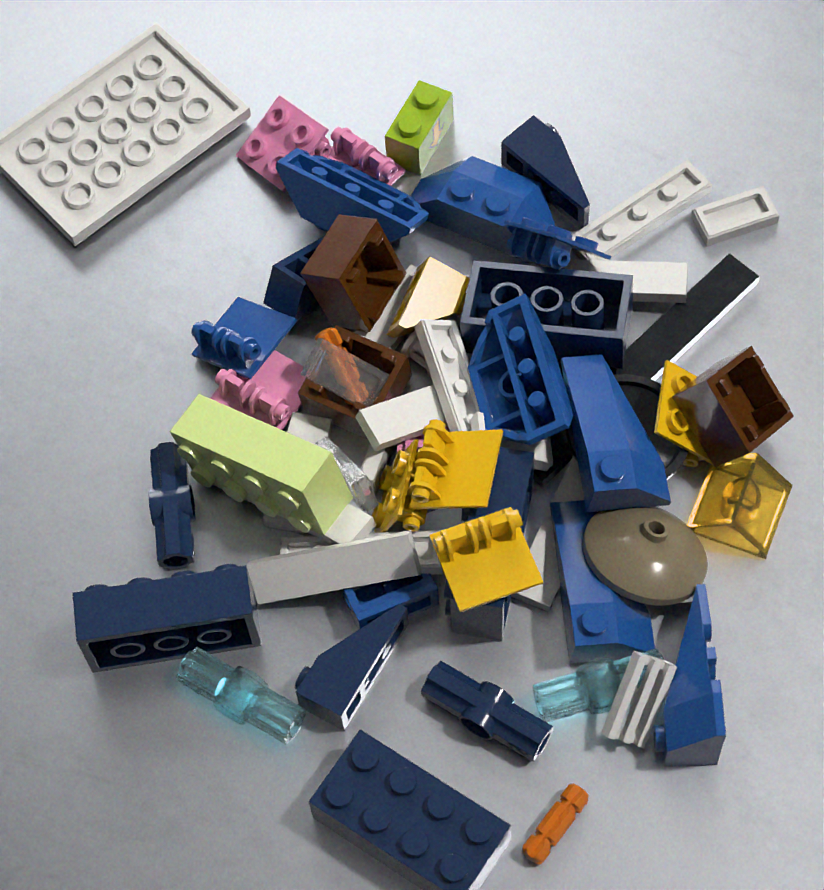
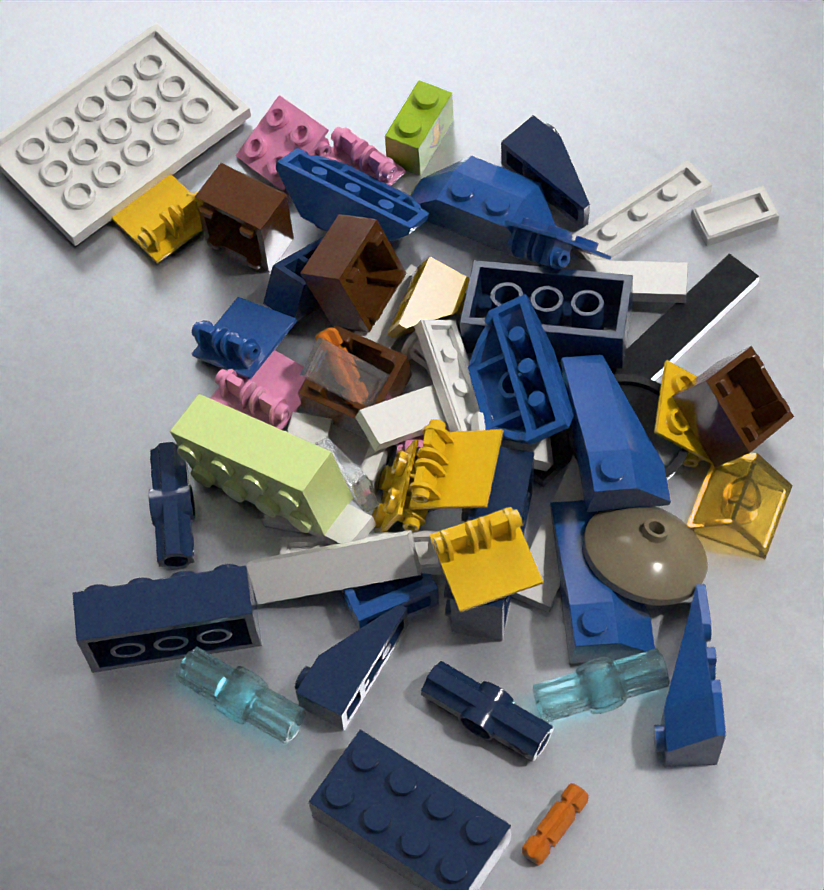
(161, 218): none -> yellow hinge
(244, 217): none -> reddish brown container
(645, 700): white tile -> none

